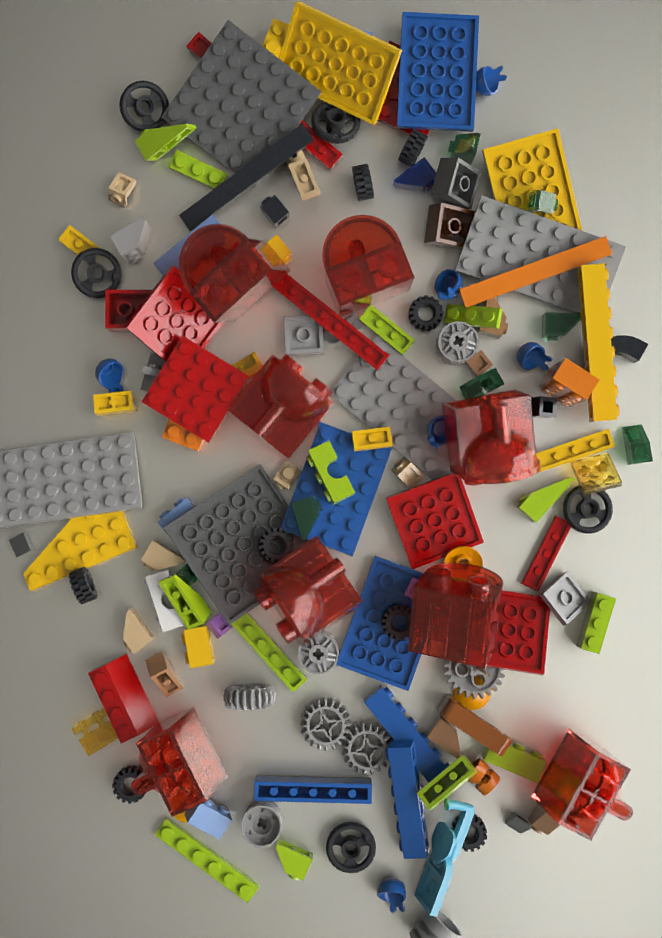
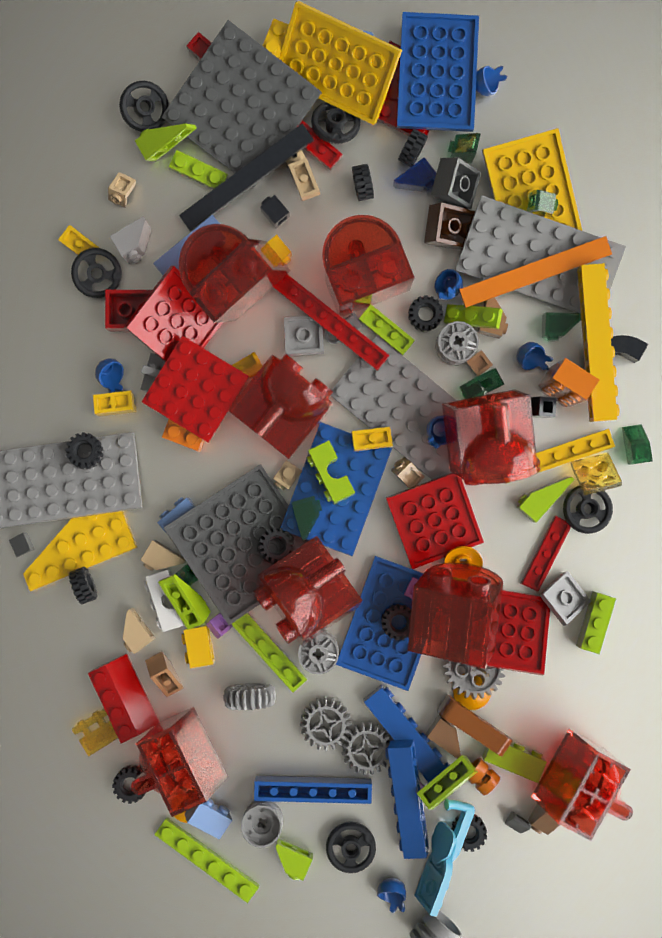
(92, 459): none -> black tyre

